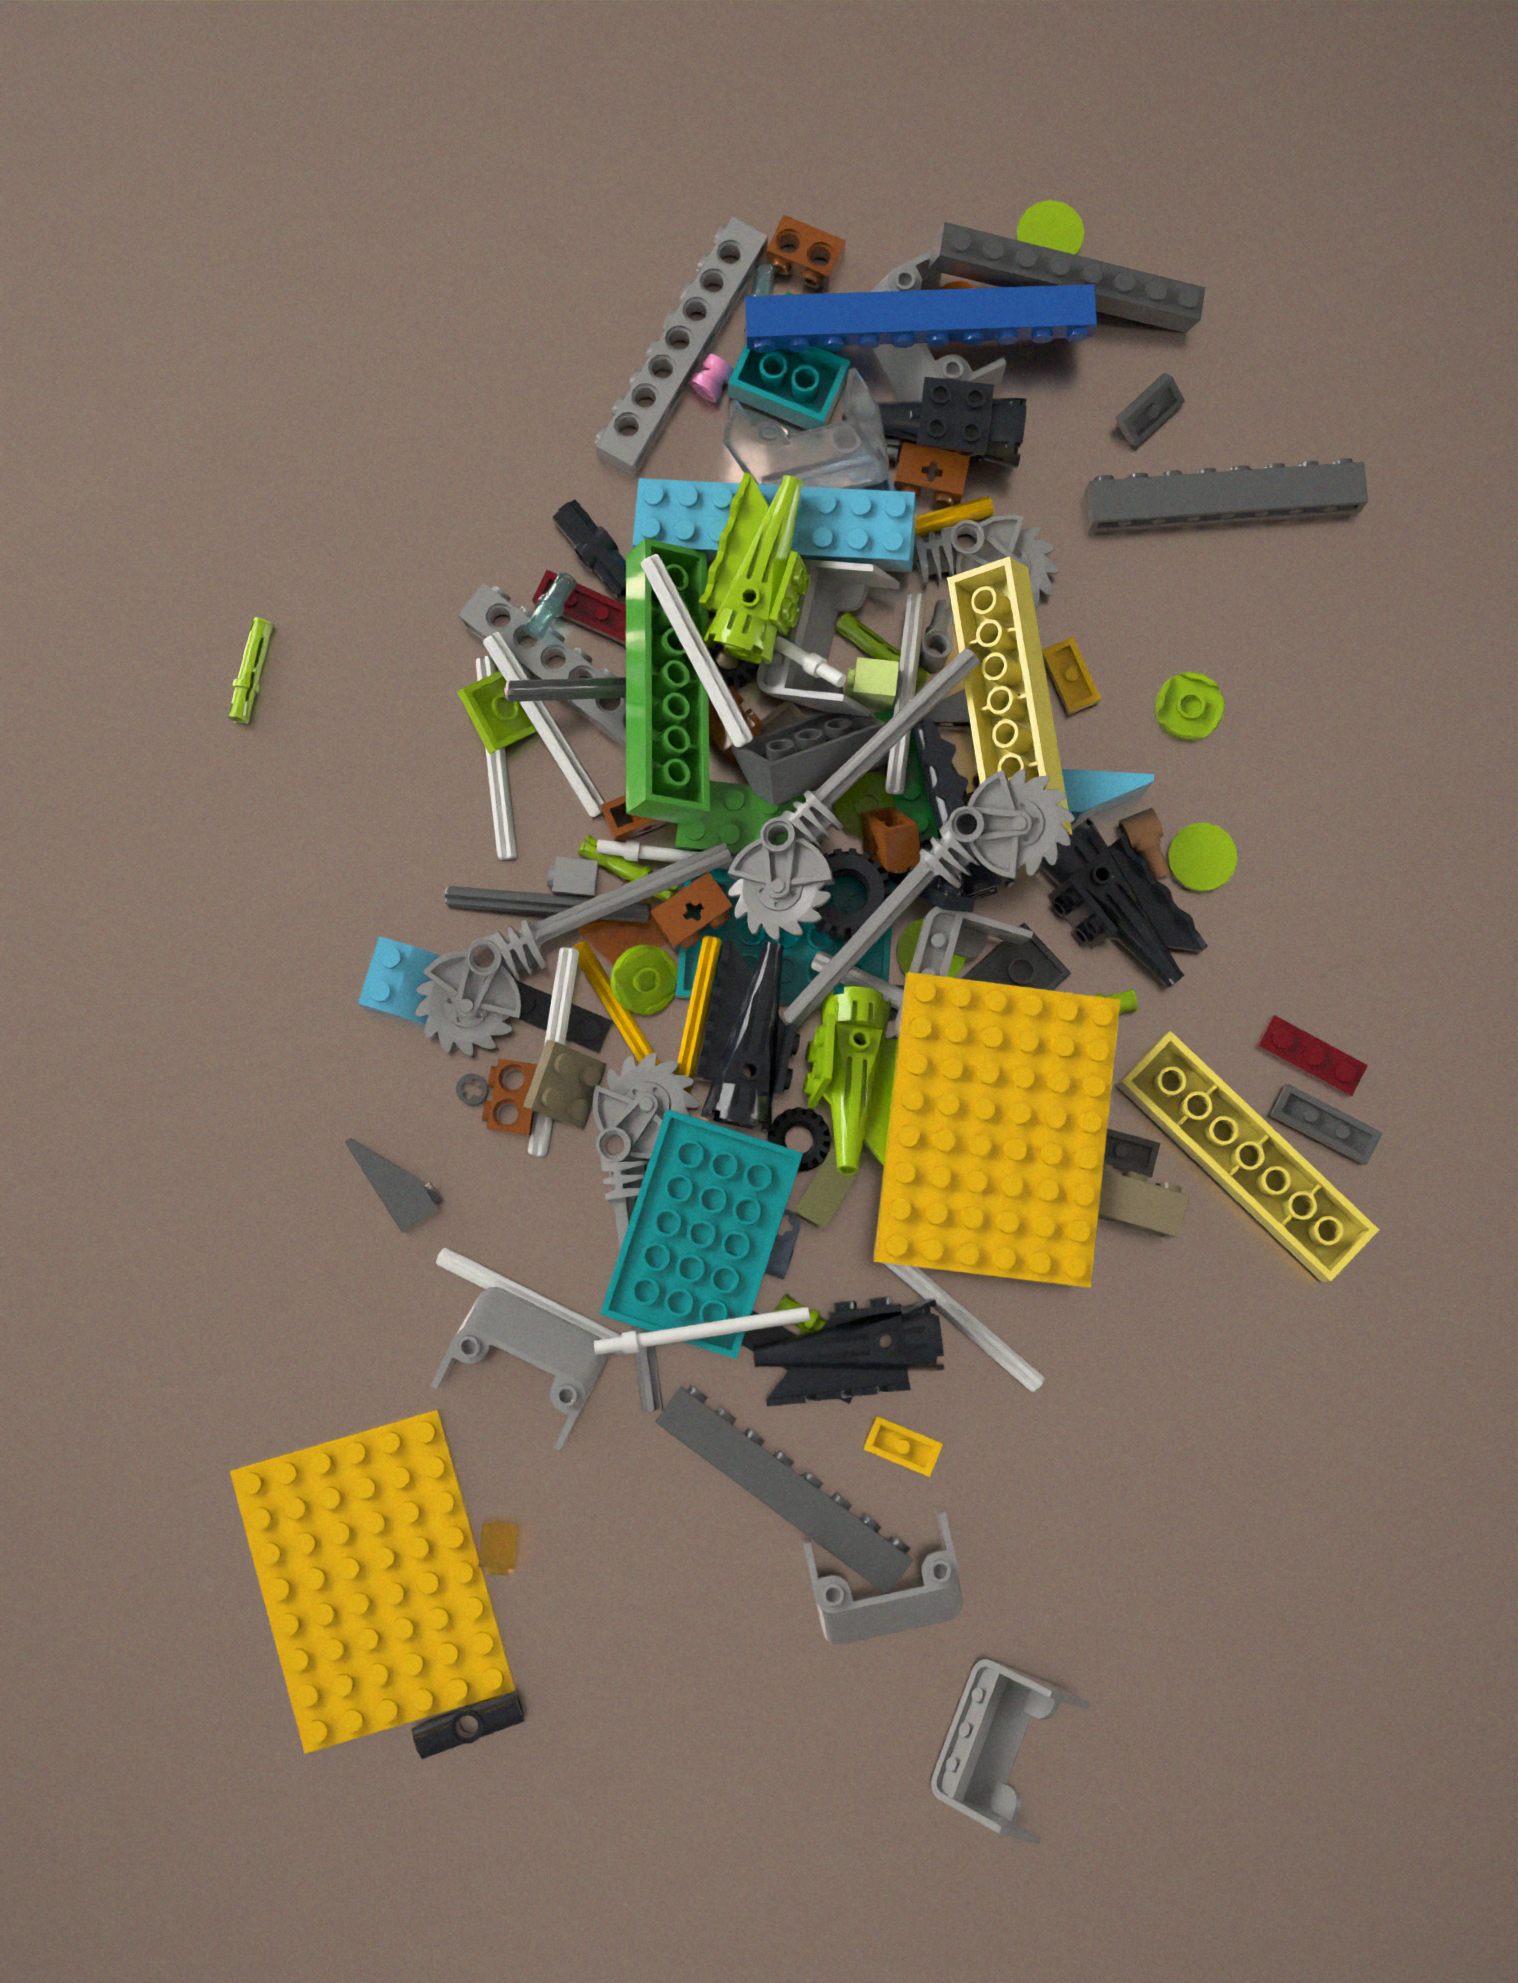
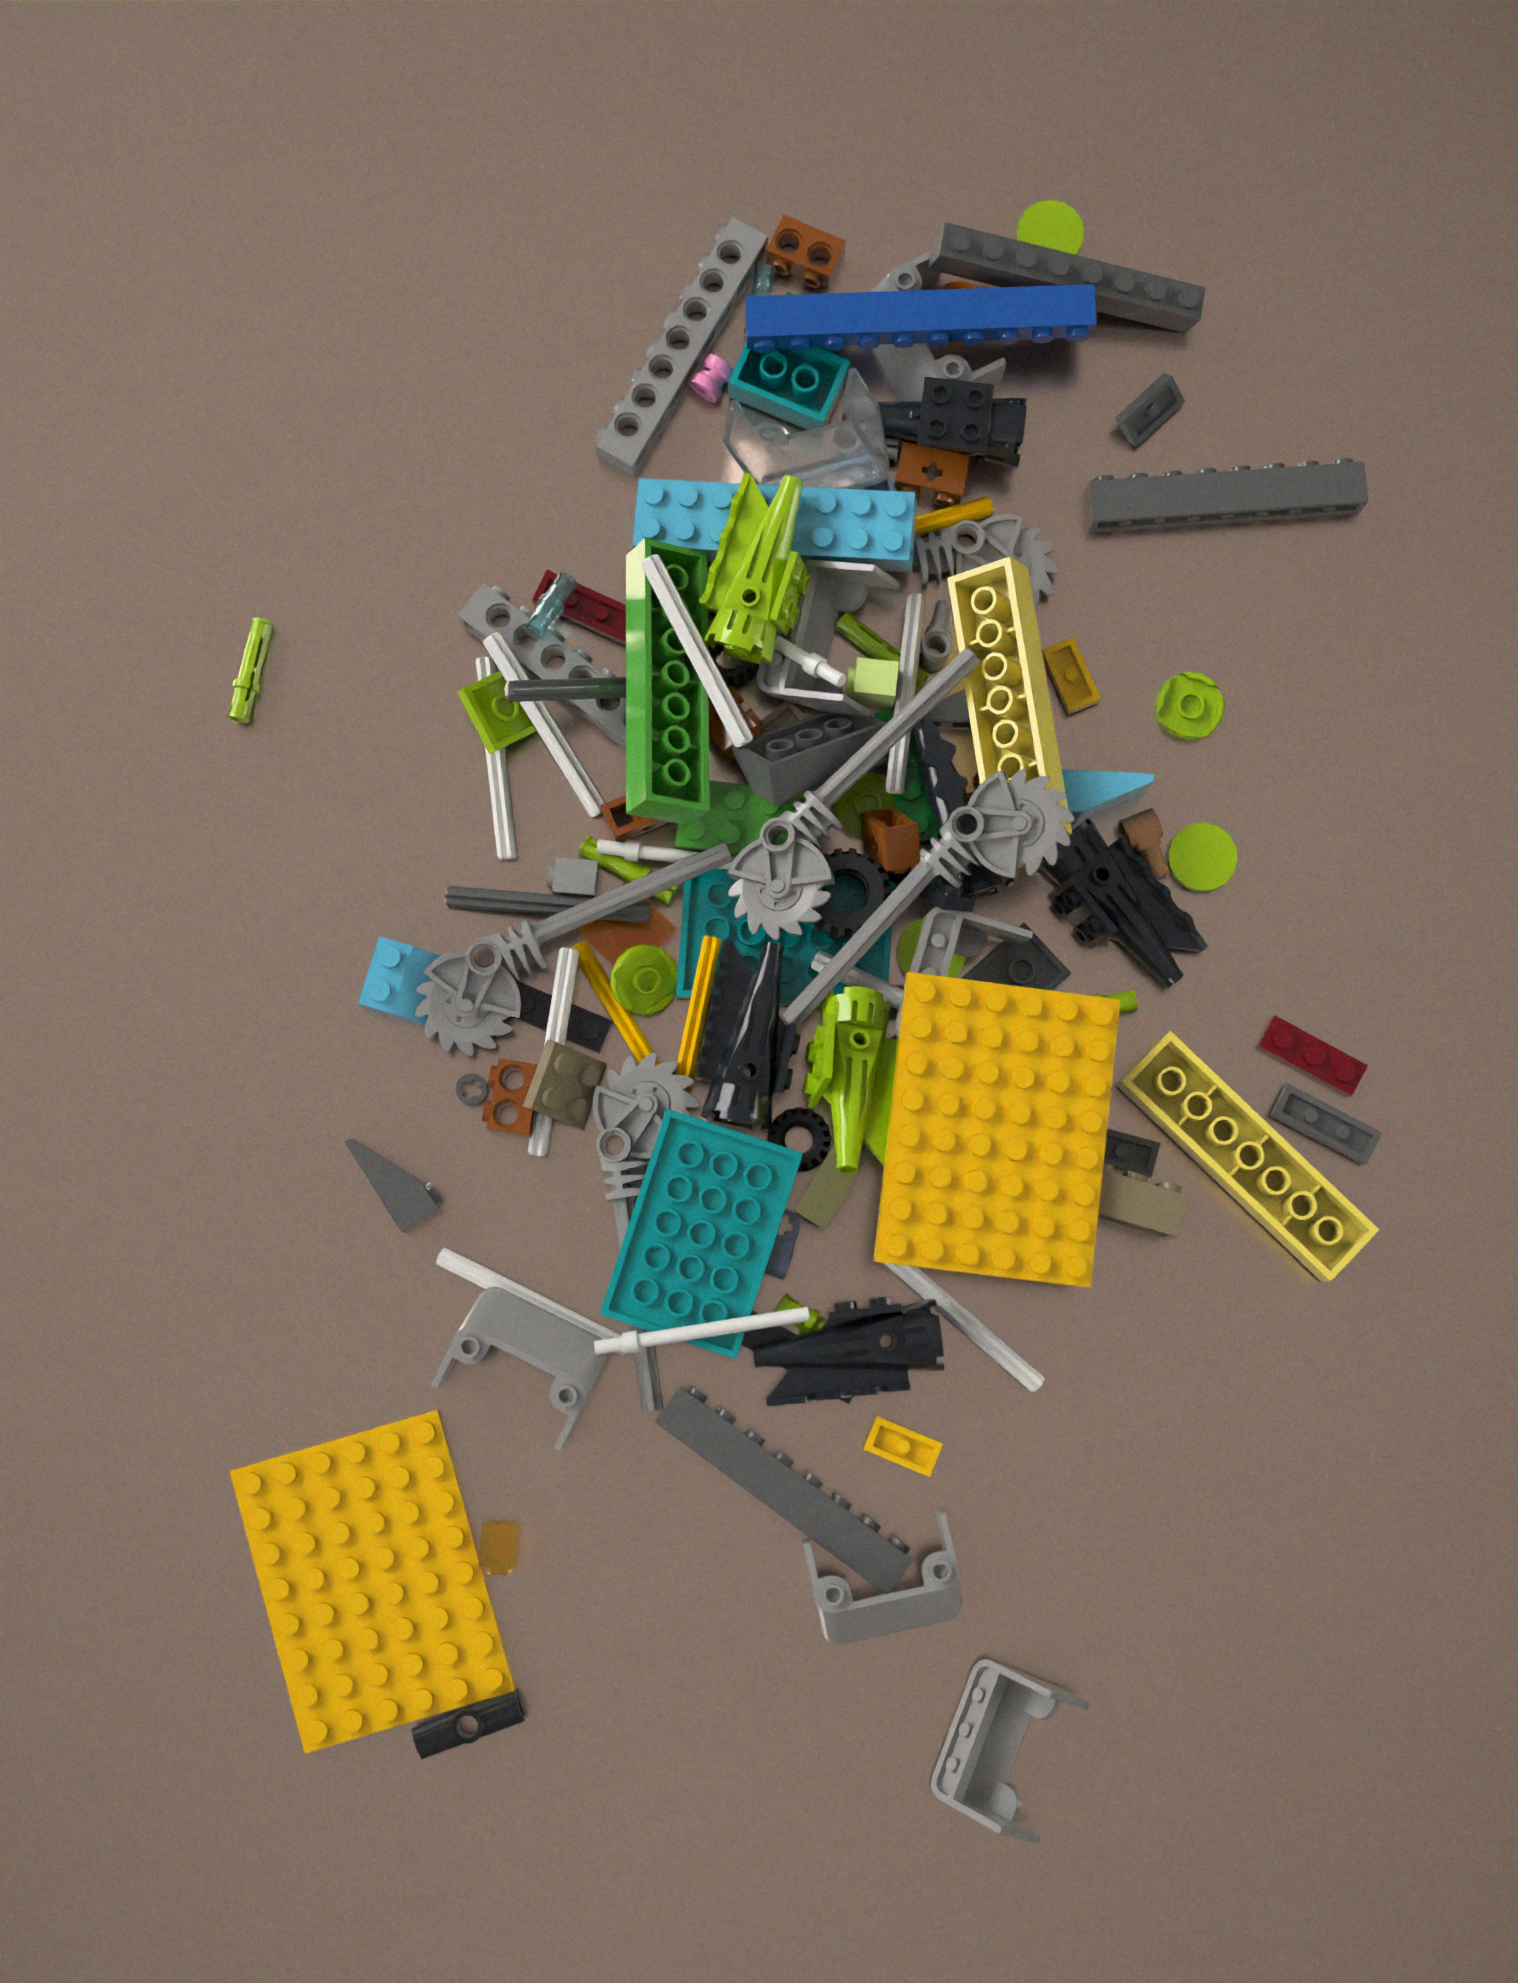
(593, 546): black piece -> none
(702, 894): dark orange brick -> none

